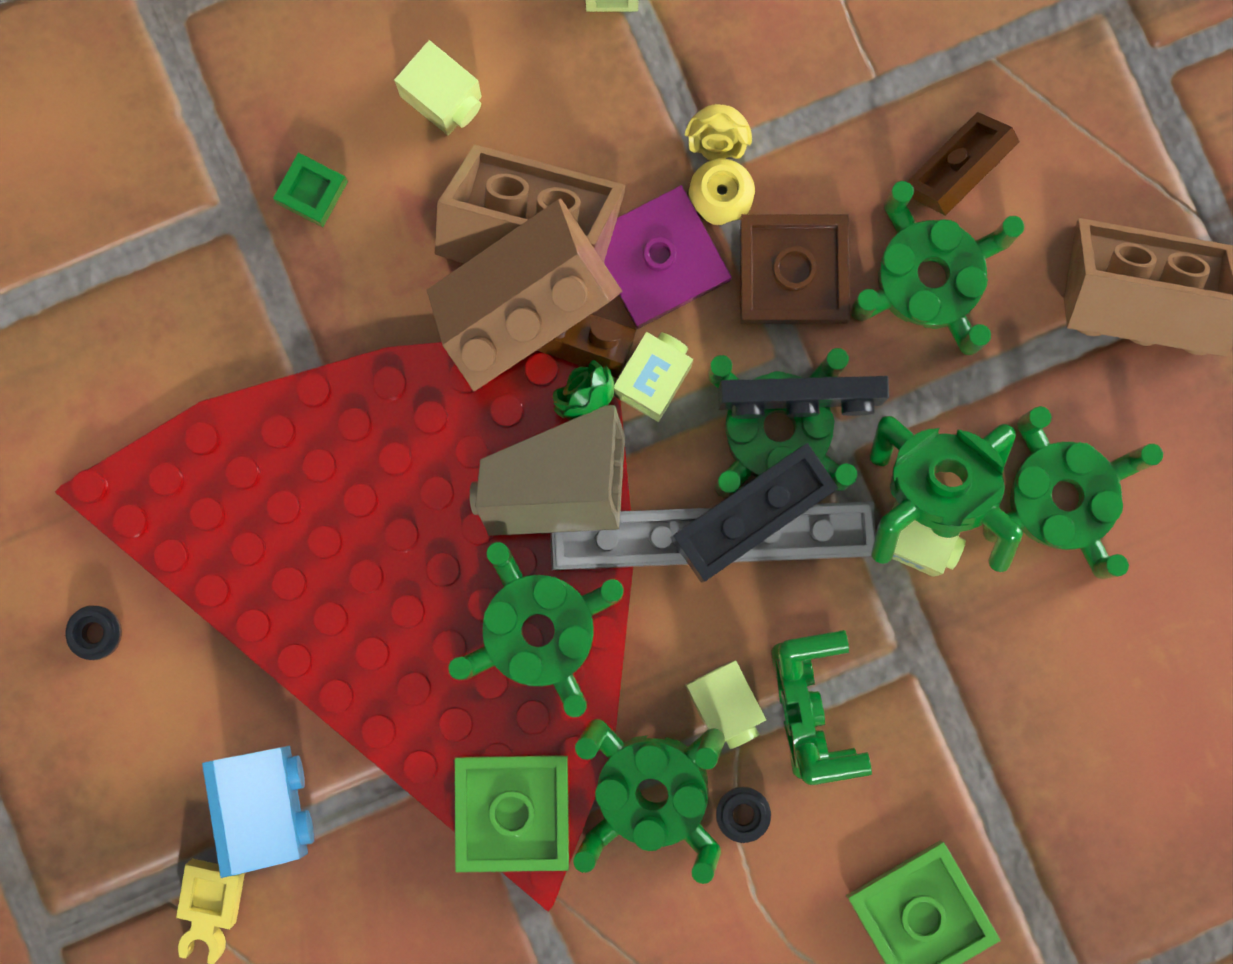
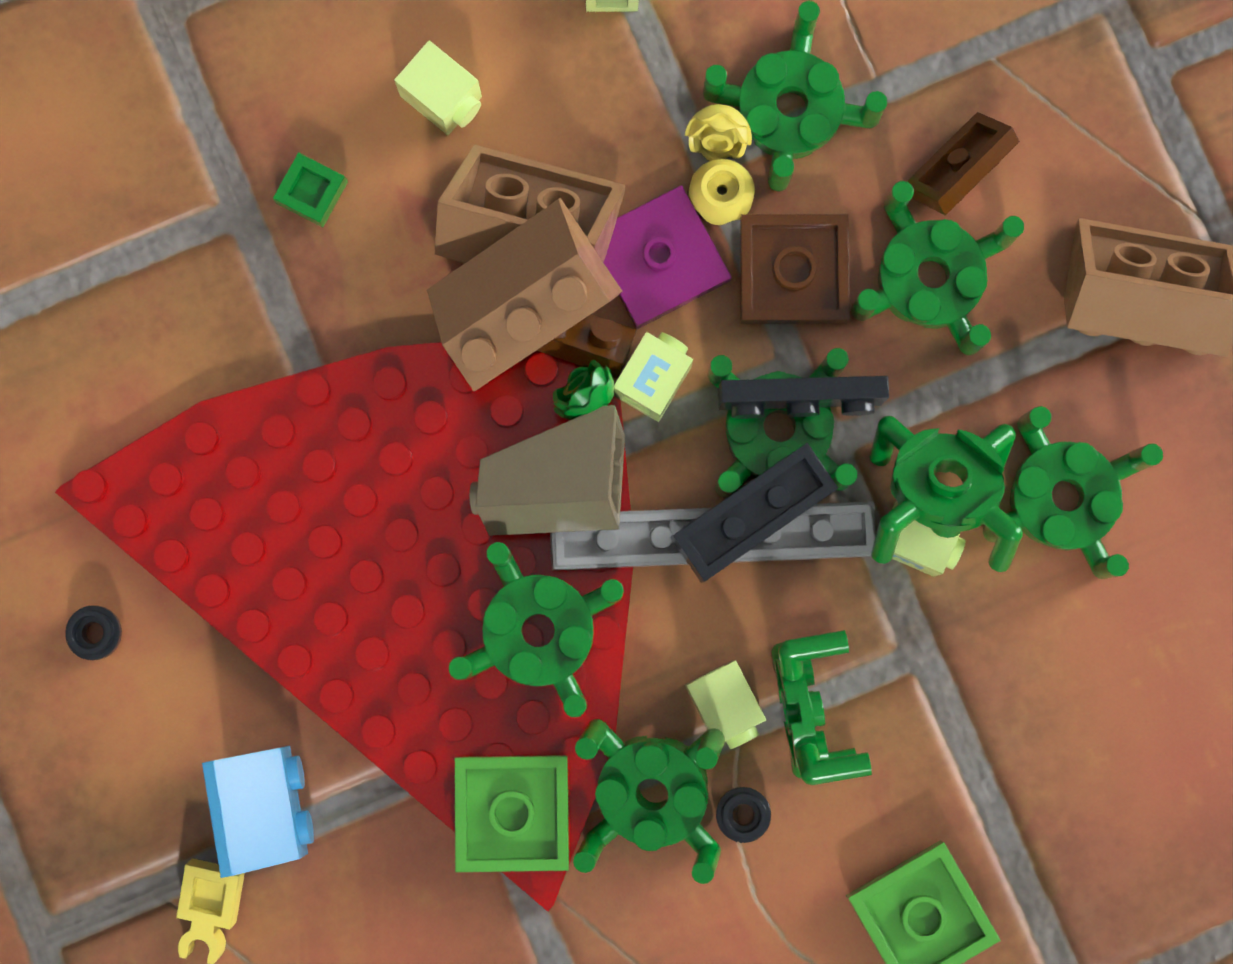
(800, 74): none -> green plate

